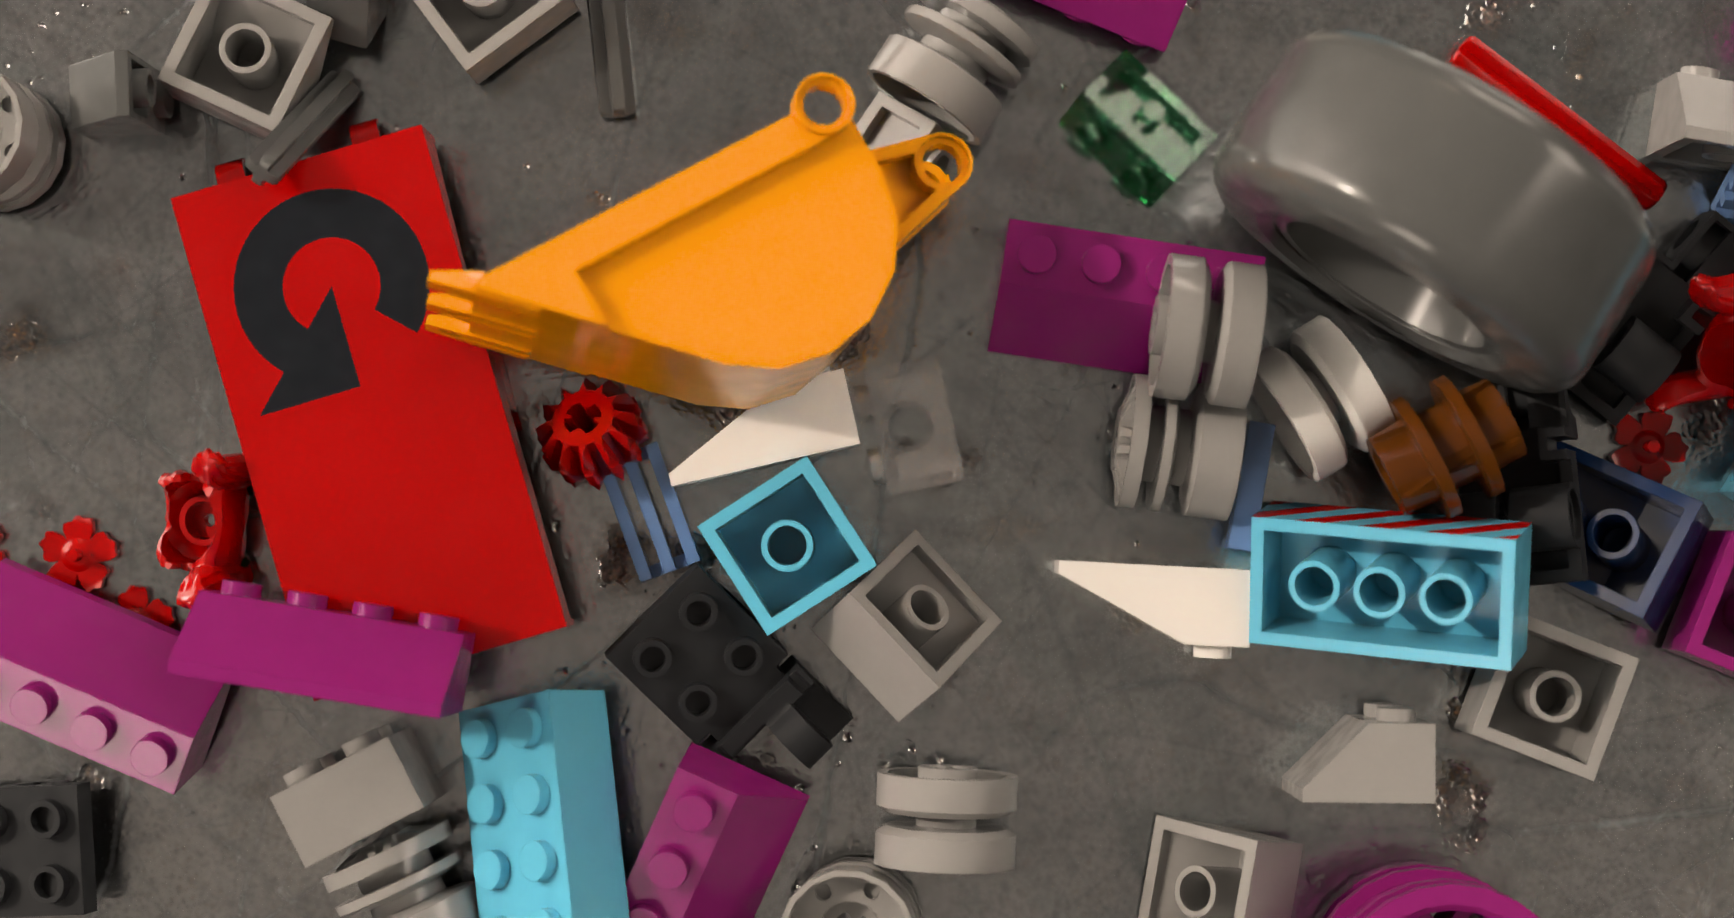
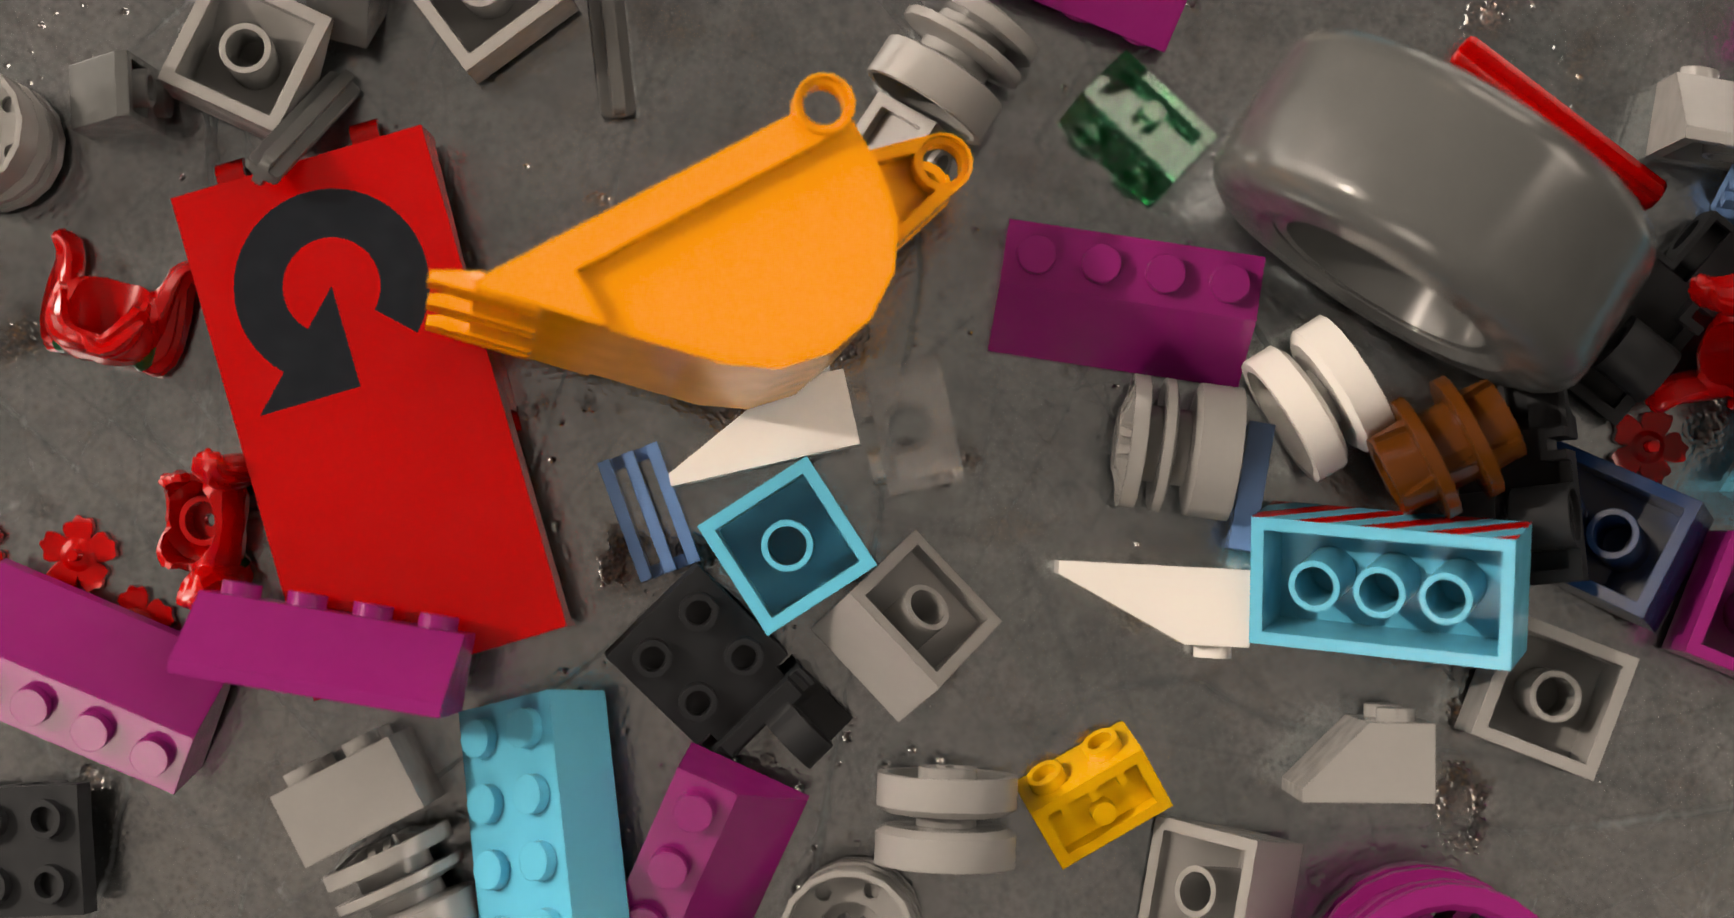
(114, 319): none -> red hair
(592, 433): red gear -> none
(1093, 793): none -> yellow bracket
(1213, 332): light grey wheel -> none

